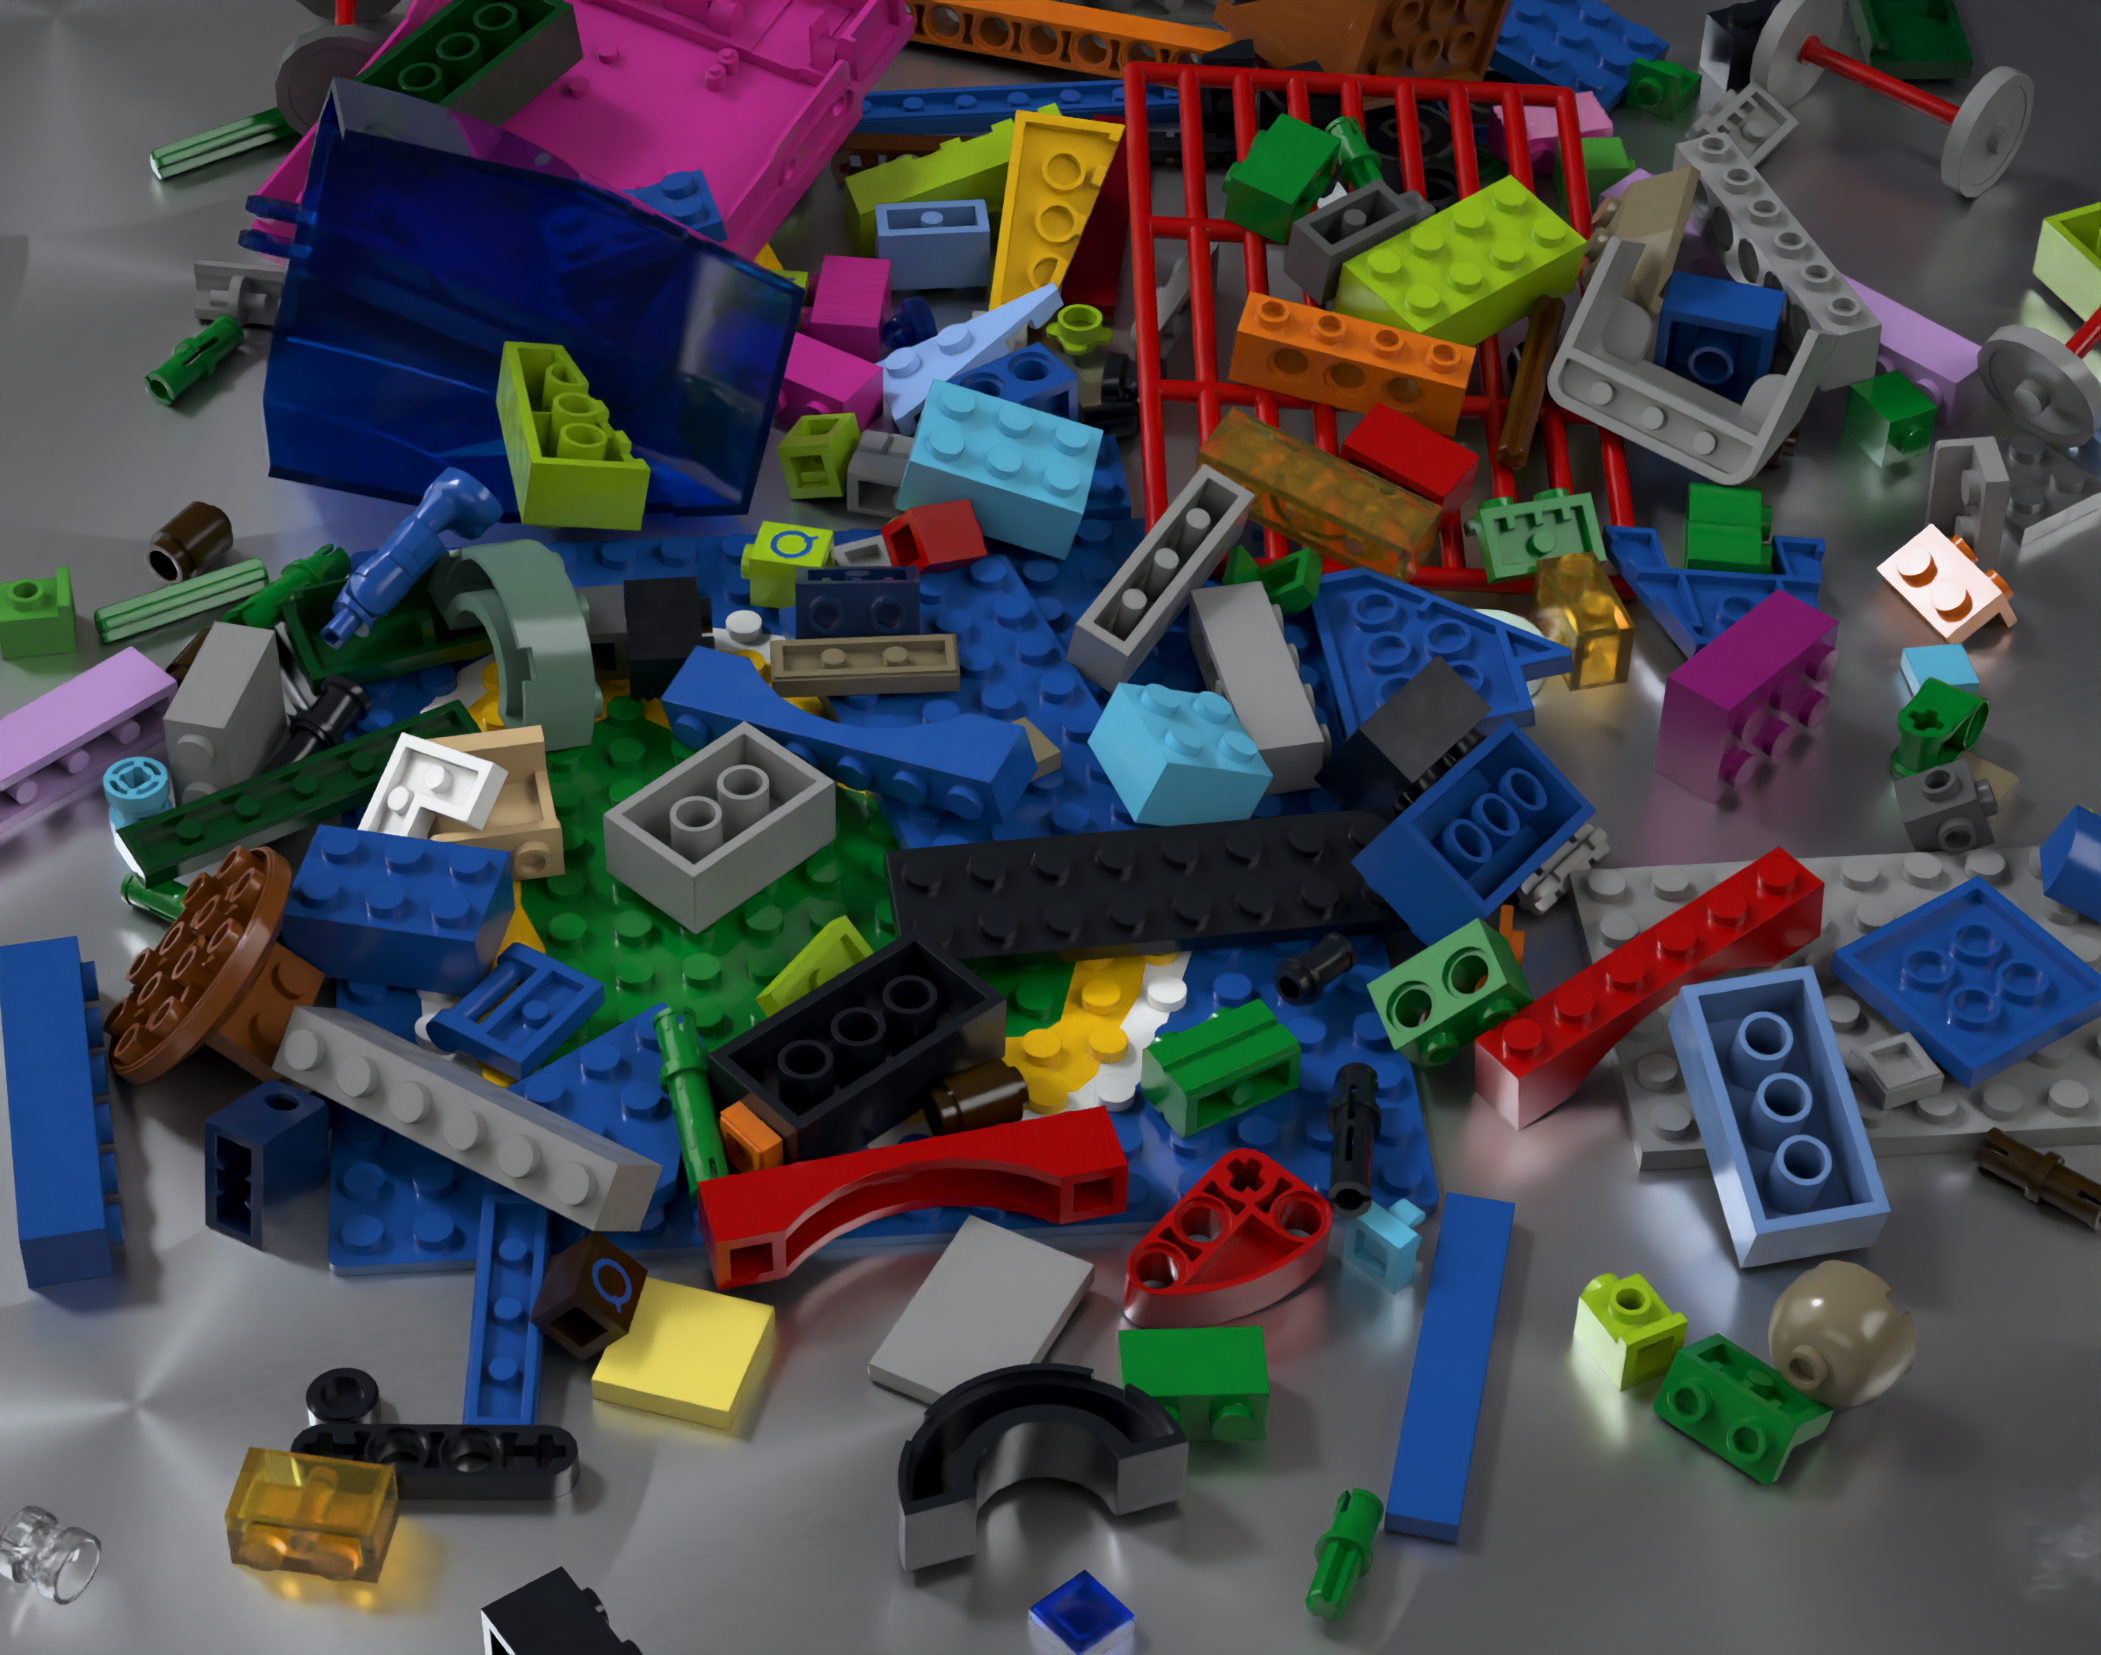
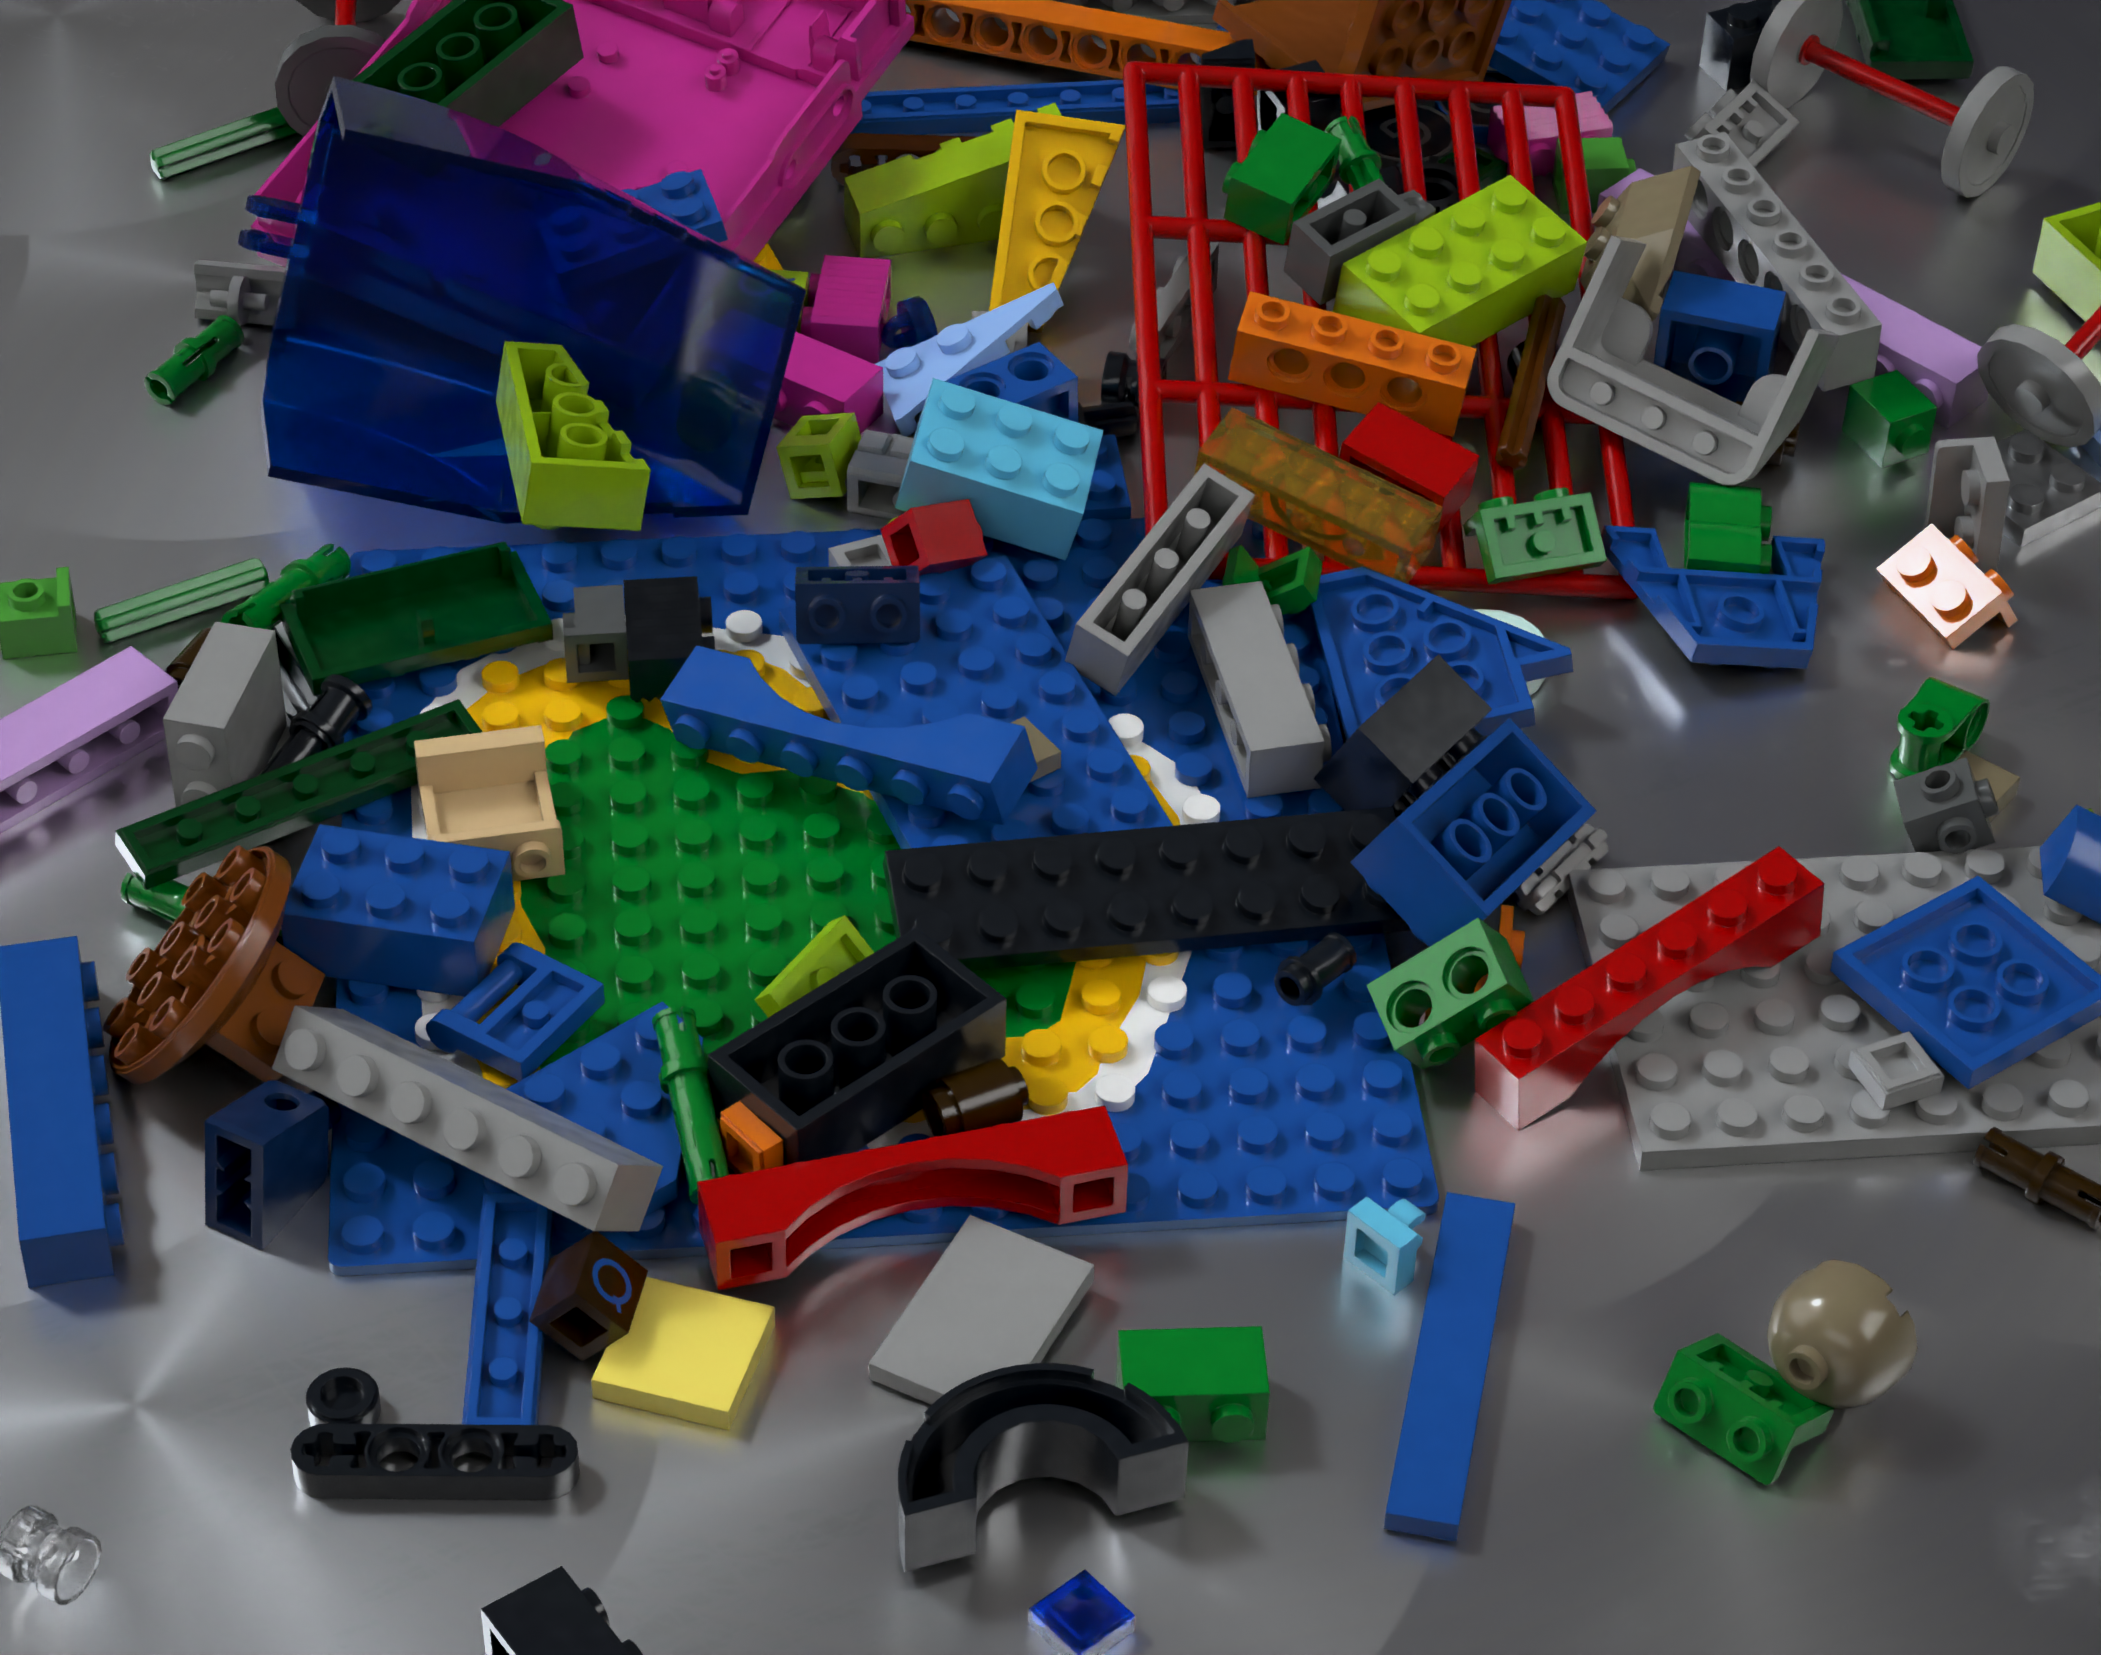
(136, 790): medium azure wheel -> none
(189, 543): dark brown brick -> none
(312, 1515): clear yellow brick -> none
(429, 782): white plate -> none
(450, 503): blue piece -> none
(535, 633): sand green brick -> none
(720, 827): light grey brick -> none
(774, 558): lime brick -> none
(865, 665): dark tan tile -> none
(934, 243): medium blue brick -> none
(1079, 329): lime plate -> none
(1100, 255): dark red tile -> none
(1170, 147): black axle -> none
(1178, 756): medium azure brick -> none
(1220, 1067): green brick -> none
(1252, 1259): red beam -> none
(1344, 1553): green axle -> none
(1354, 1123): black pin -> none
(1582, 611): clear yellow brick -> none
(1620, 1319): lime brick -> none
(1661, 87): green bracket -> none
(1746, 696): magenta brick -> none
(1777, 1117): medium blue brick -> none
(1941, 662): medium azure tile -> none

